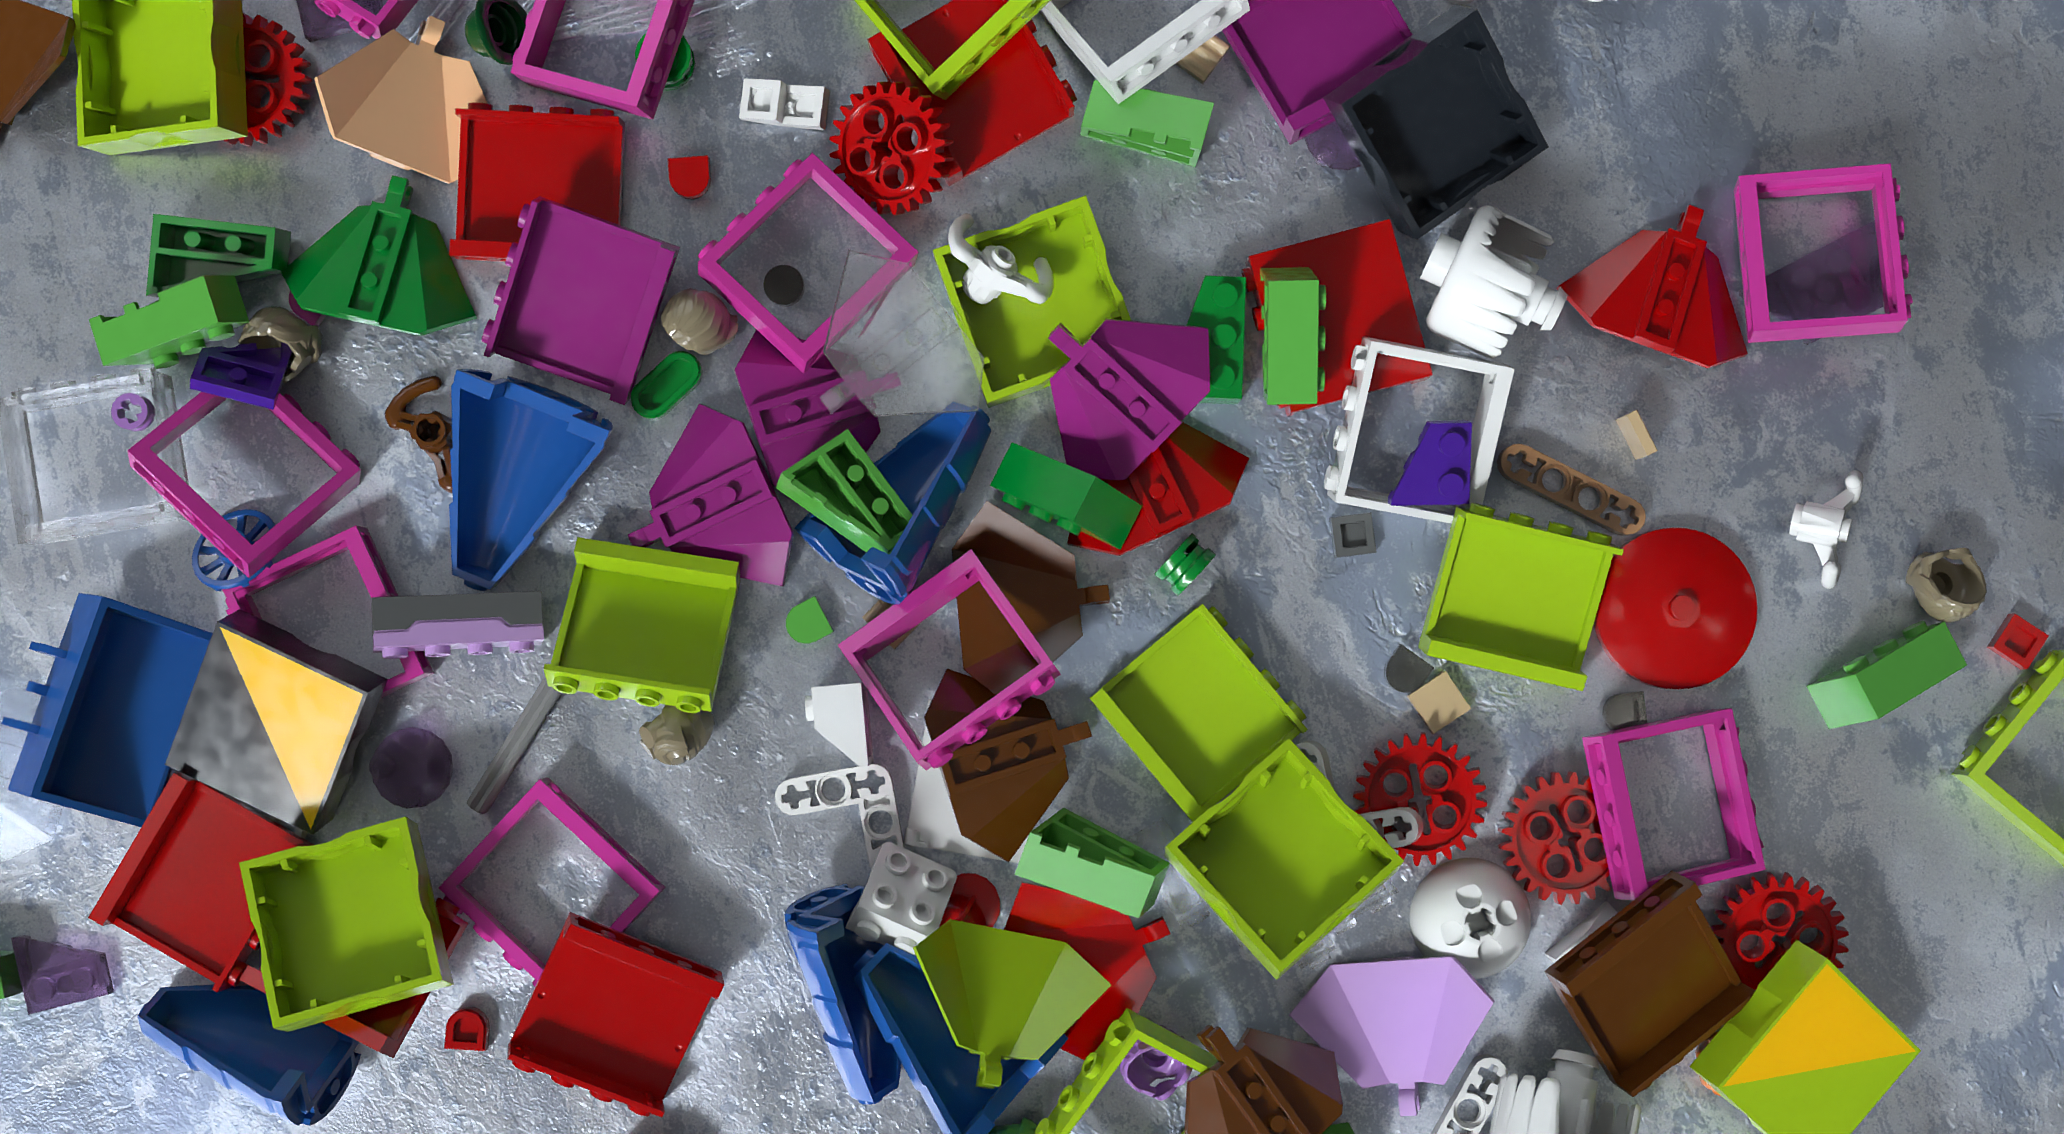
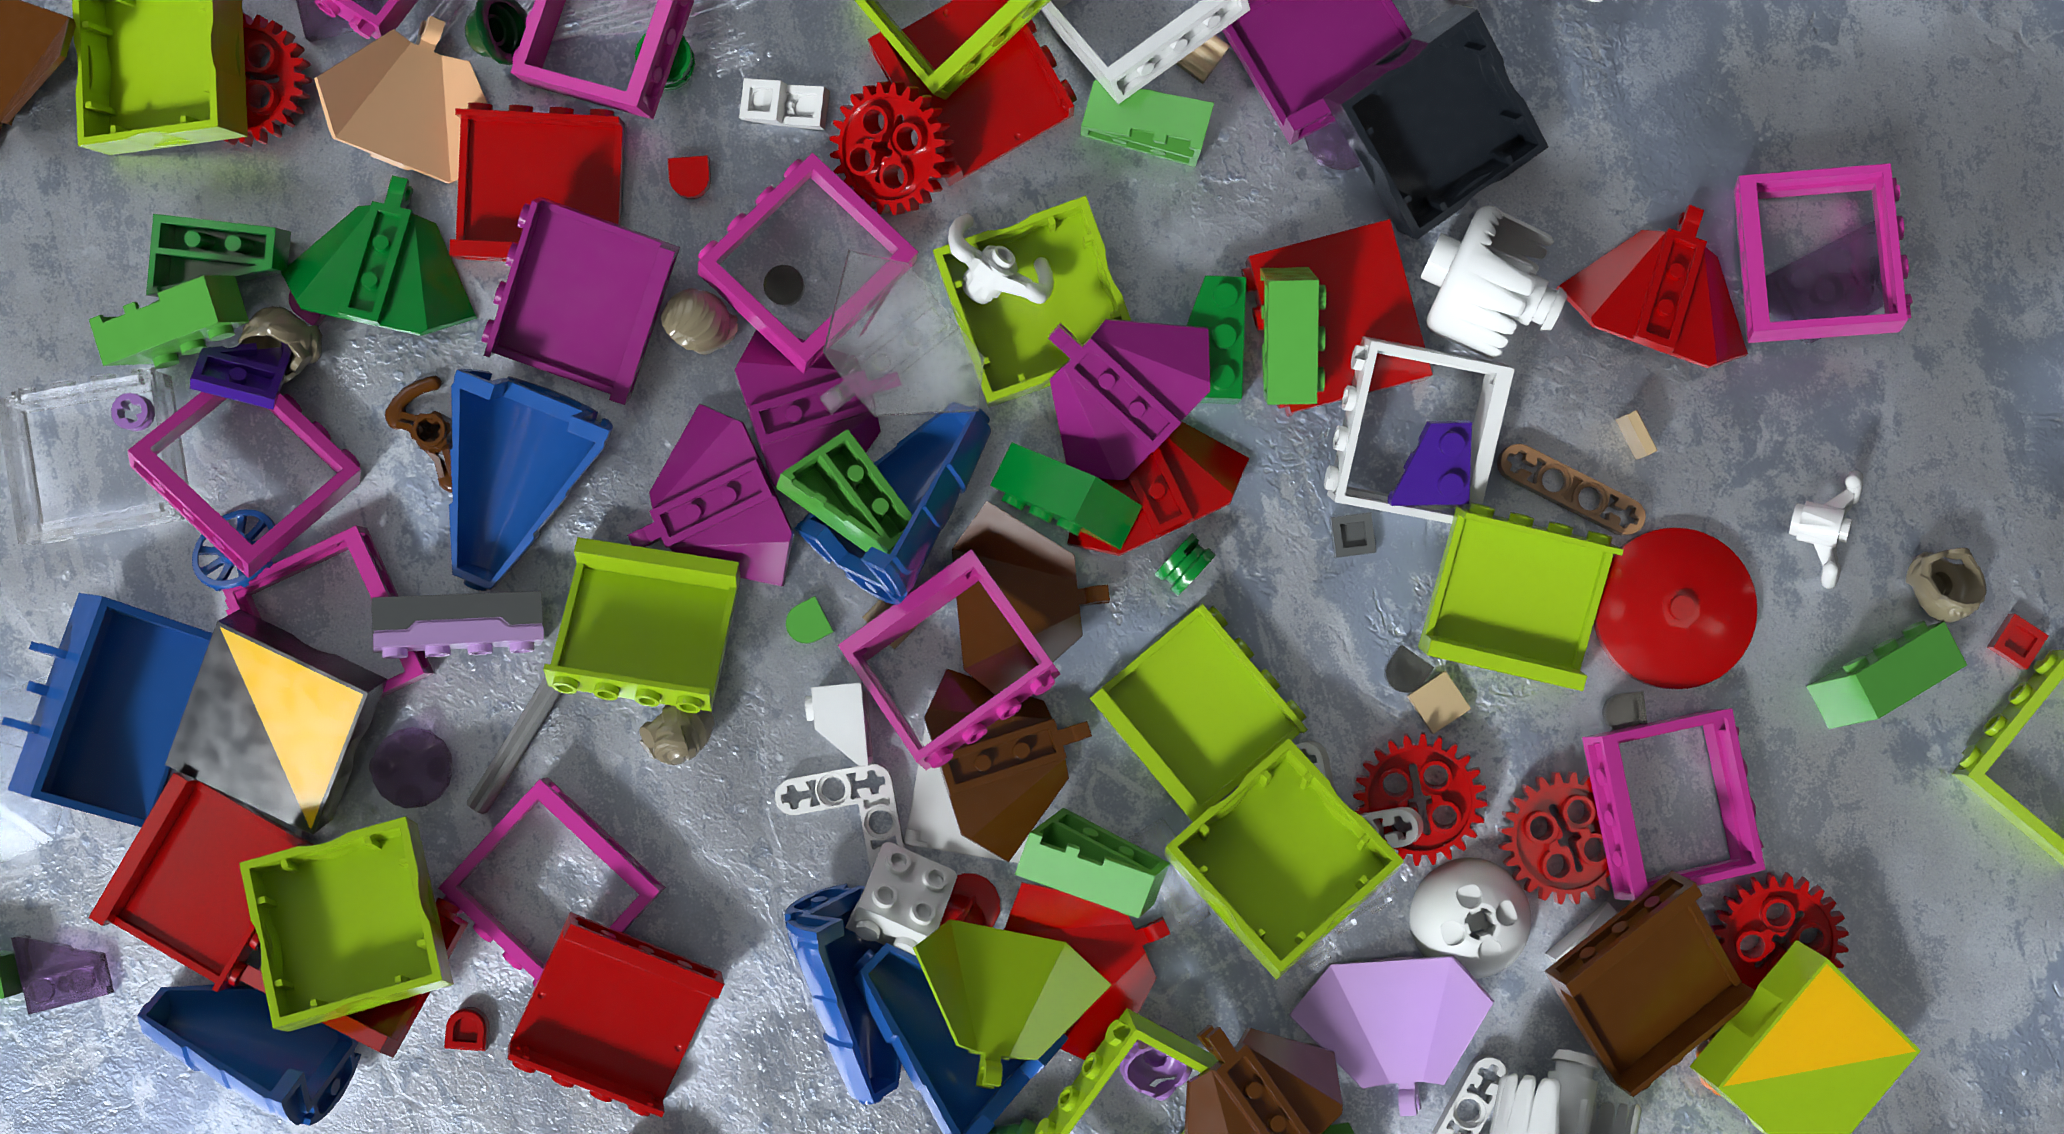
(666, 385): green tile -> none

